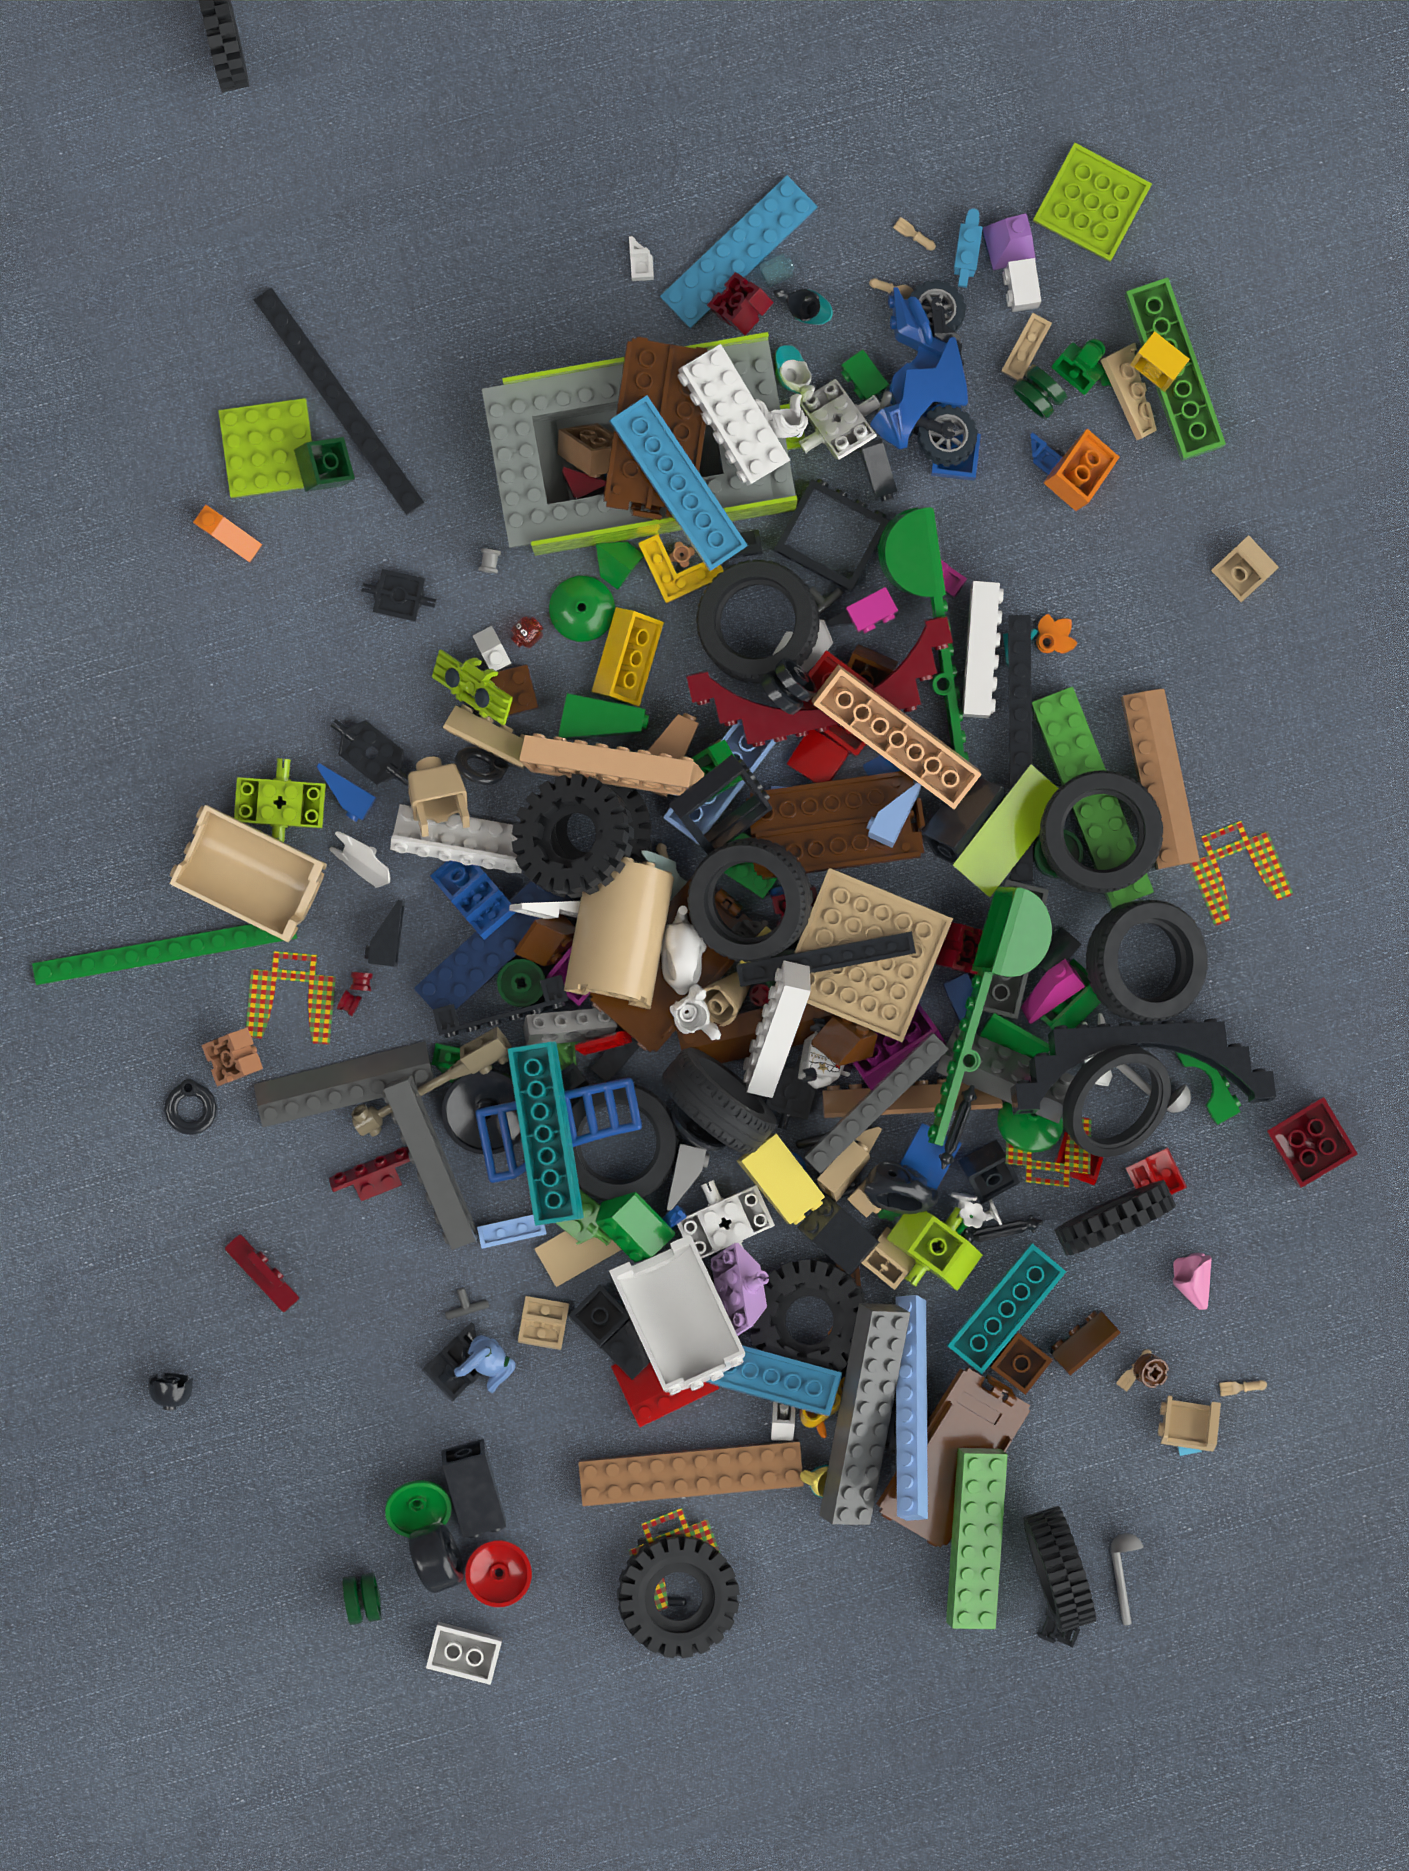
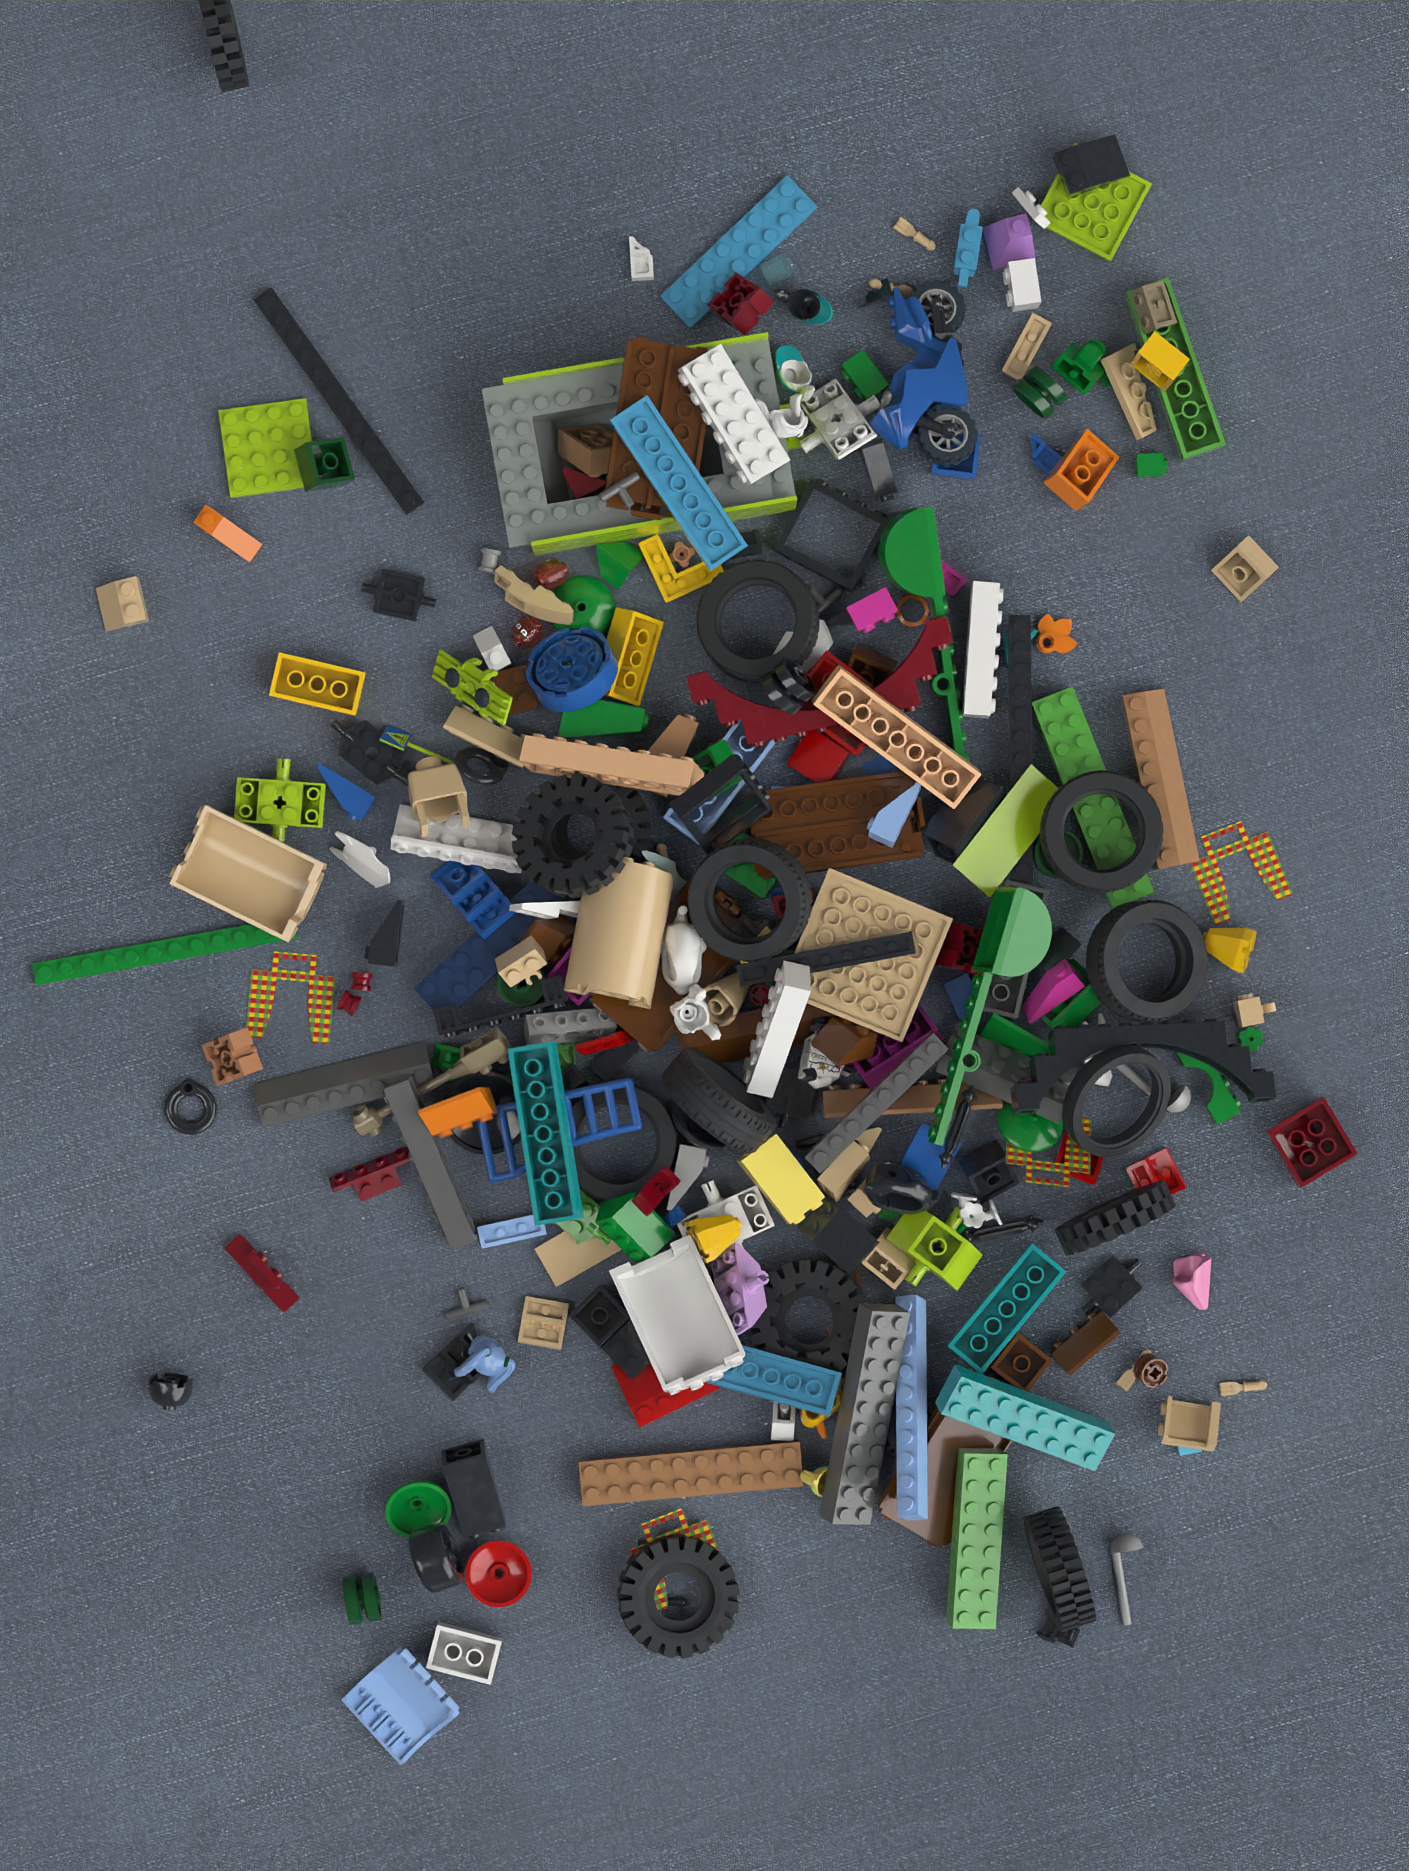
(122, 603): none -> tan slope
(317, 684): none -> yellow brick
(400, 739): none -> piece
(400, 1704): none -> light blue hinge
(459, 1112): none -> orange slope
(521, 962): none -> tan brick
(537, 603): none -> tan slope
(551, 573): none -> clear red head
(574, 686): none -> blue brick
(619, 488): none -> dark grey piece
(655, 1190): none -> dark red bracket
(713, 1234): none -> yellow cone
(874, 297): none -> black piece
(912, 624): none -> orange piece
(1025, 1417): none -> brick
(1036, 212): none -> white plate
(1090, 165): none -> black slope
(1111, 1286): none -> black plate
(1150, 465): none -> green brick
(1153, 306): none -> dark tan bracket
(1231, 946): none -> yellow cone
(1250, 1011): none -> tan brick
(1256, 1034): none -> green plant

